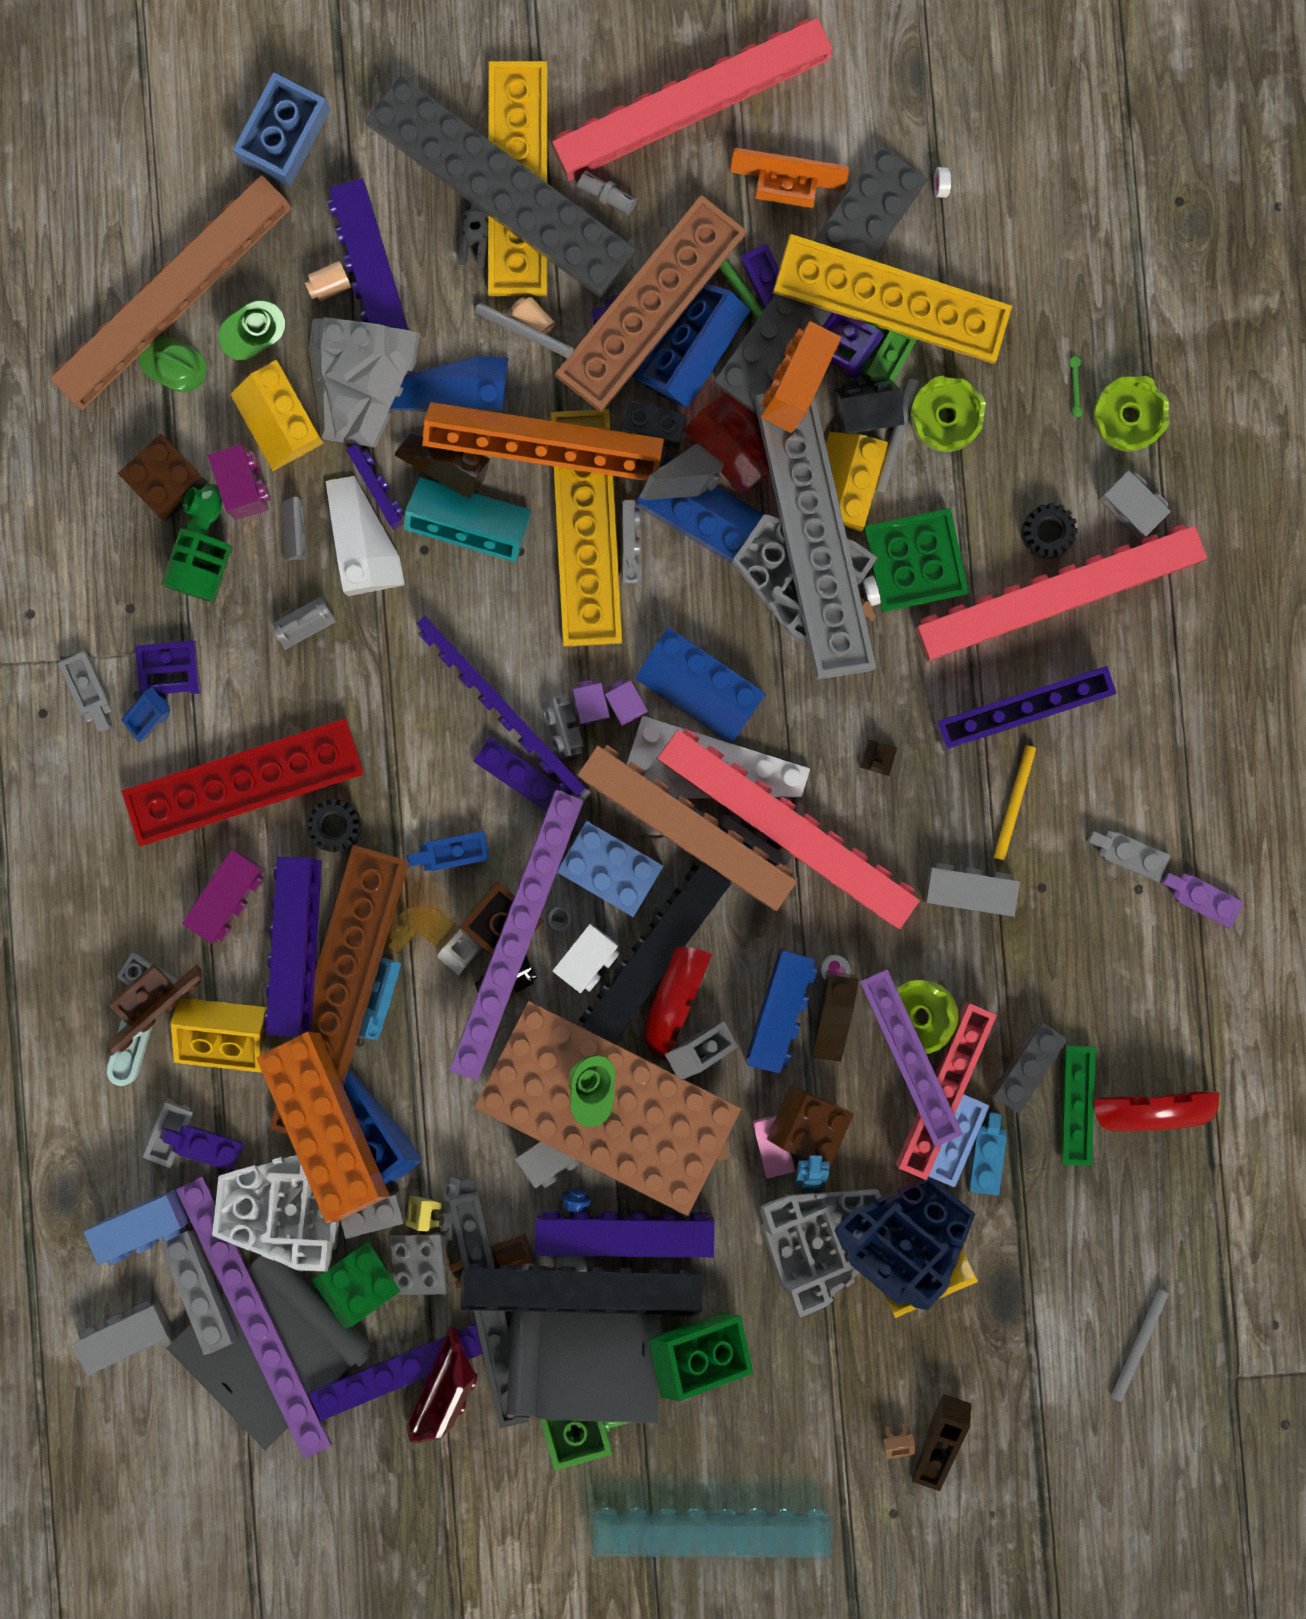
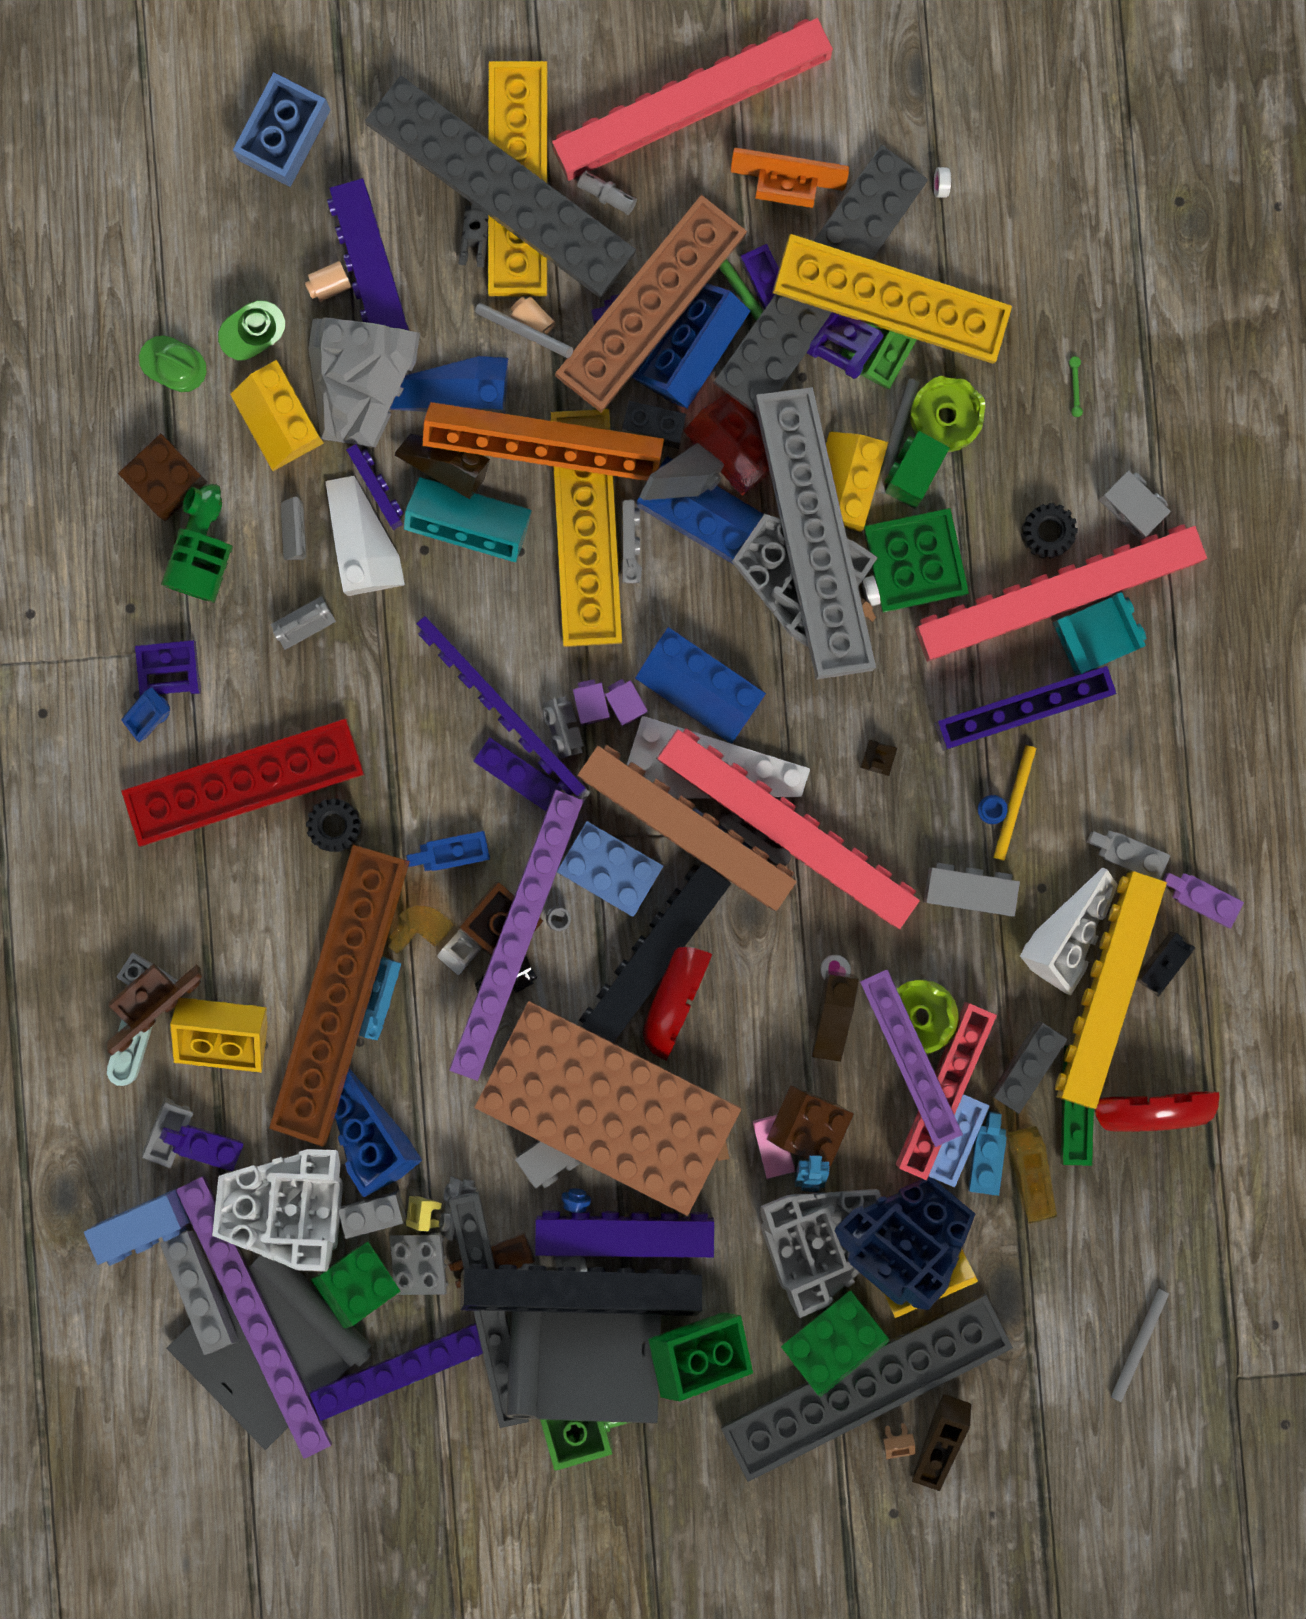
(87, 689): light grey hinge -> none
(122, 1336): light grey brick -> none
(170, 292): nougat brick -> none
(224, 897): magenta brick -> none
(238, 481): magenta brick -> none
(293, 946): dark purple brick -> none
(322, 1127): orange brick -> none
(443, 1392): dark red wedge -> none
(586, 958): white brick -> none
(592, 1090): bright green piece -> none
(701, 1051): light grey brick -> none
(712, 1534): clear light blue brick -> none
(780, 1011): blue slope -> none
(799, 376): orange brick -> none
(835, 1343): none -> green brick
(869, 405): black brick -> none
(883, 1382): none -> dark grey plate
(918, 467): none -> green brick
(992, 809): none -> blue plate
(1032, 1174): none -> clear yellow slope
(1062, 941): none -> white wedge
(1100, 633): none -> teal panel
(1110, 990): none -> yellow brick
(1149, 404): lime plate -> none
(1165, 963): none -> black hinge

